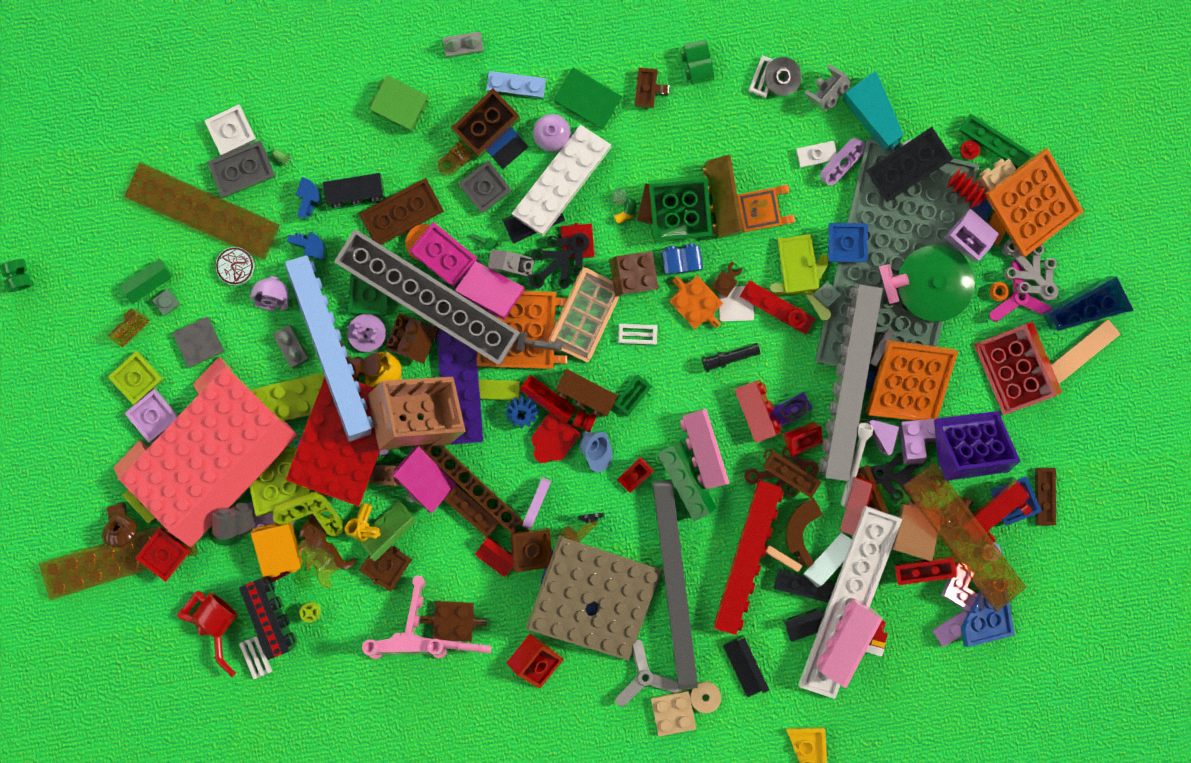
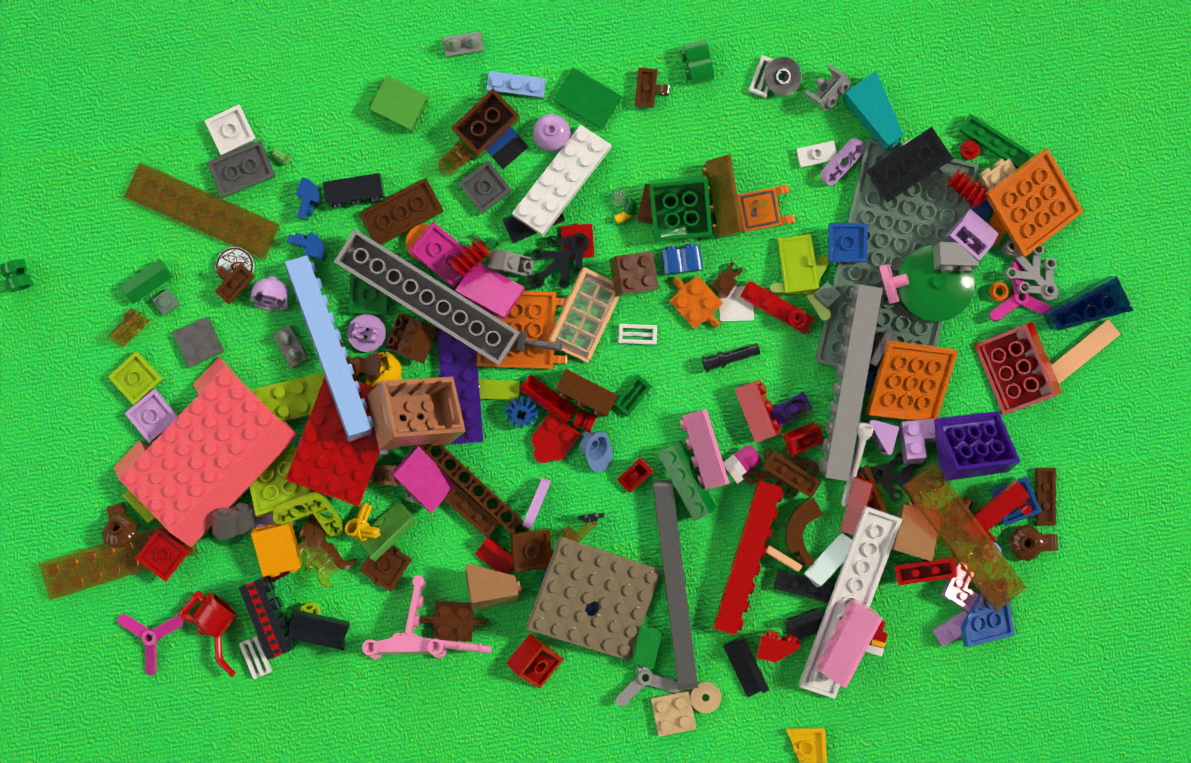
(156, 633): none -> dark pink piece
(234, 282): none -> reddish brown plate
(317, 629): none -> black panel
(470, 257): none -> red piece
(490, 587): none -> medium nougat slope
(646, 647): none -> green slope
(742, 462): none -> leg
(776, 647): none -> red slope
(953, 257): none -> light grey slope
(1028, 542): none -> reddish brown animal

